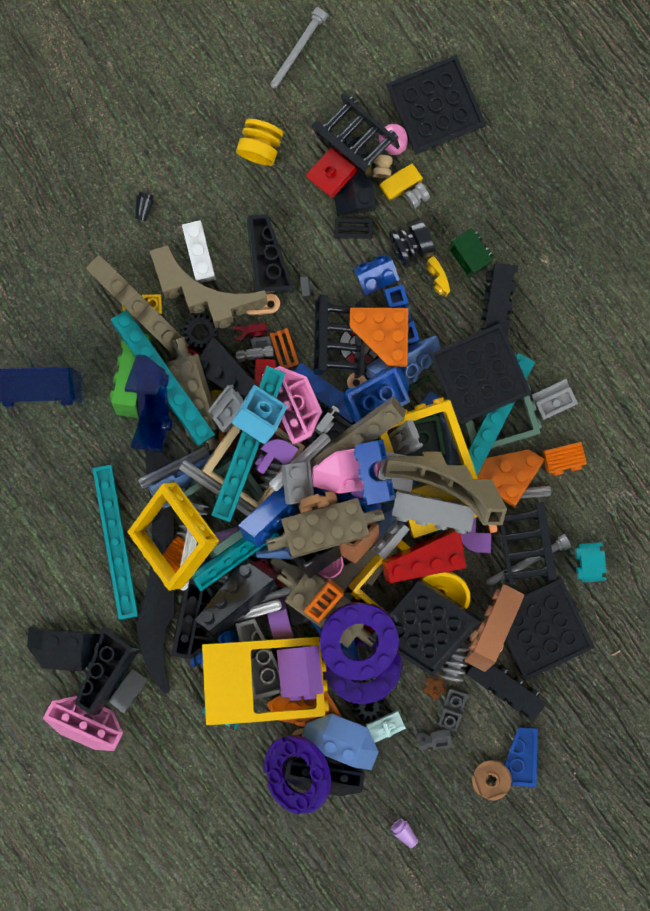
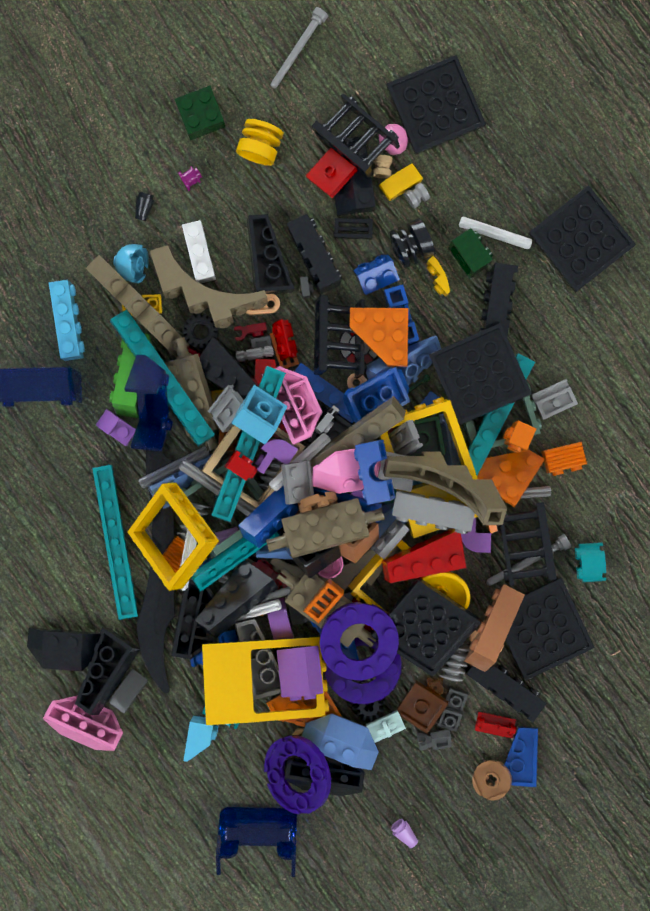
(66, 321): none -> medium azure brick
(116, 427): none -> medium lavender brick
(131, 262): none -> medium azure cylinder
(190, 177): none -> magenta brick
(199, 736): none -> medium azure slope
(200, 112): none -> dark green brick
(241, 466): none -> red brick
(256, 828): none -> clear blue windscreen
(282, 331): none -> red hinge
(314, 254): none -> black wedge
(421, 707): none -> reddish brown plate
(495, 233): none -> white axle
(495, 725): none -> red hinge
(518, 436): none -> orange brick
(581, 238): none -> black plate

